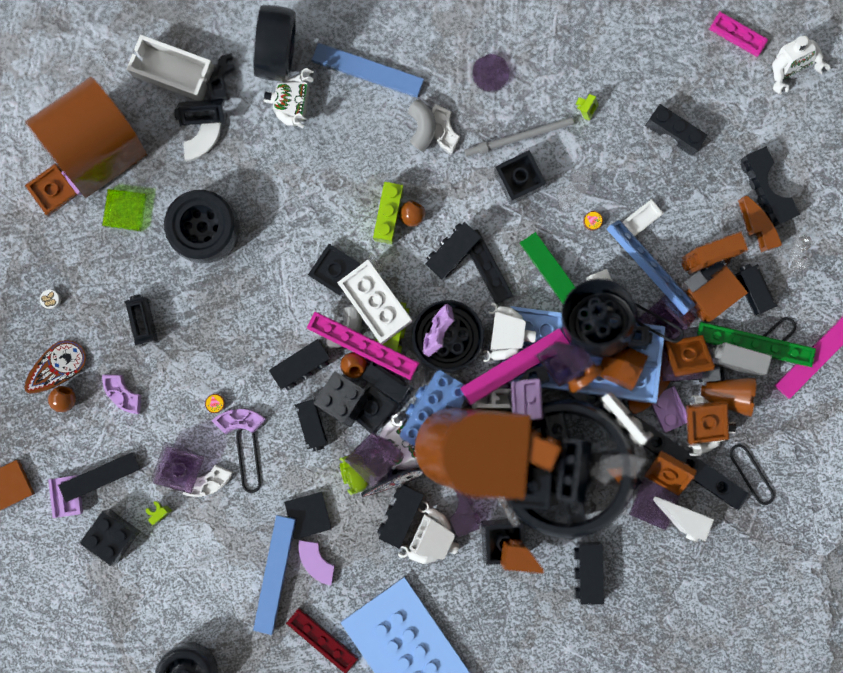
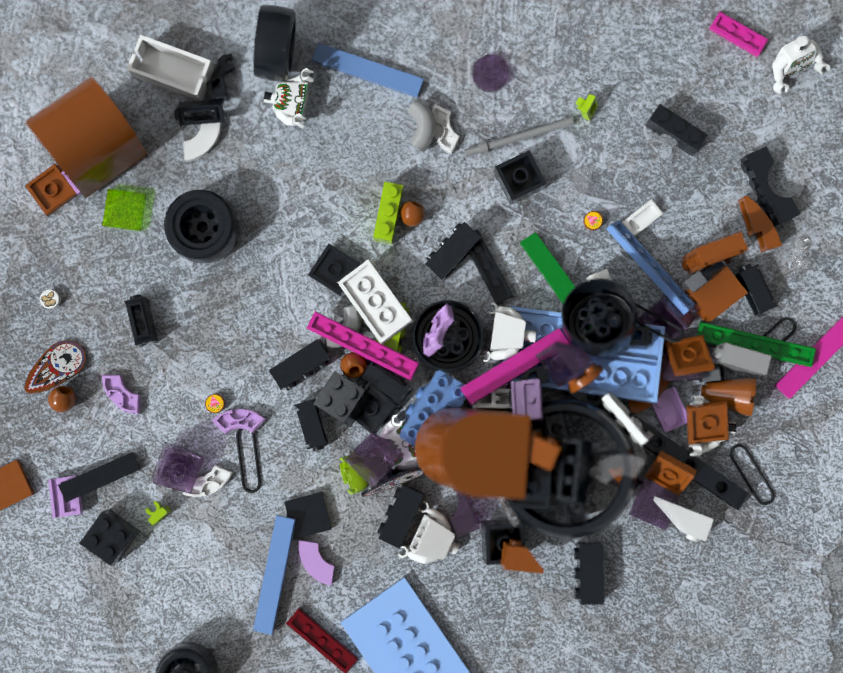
(623, 368): dark orange slope -> none

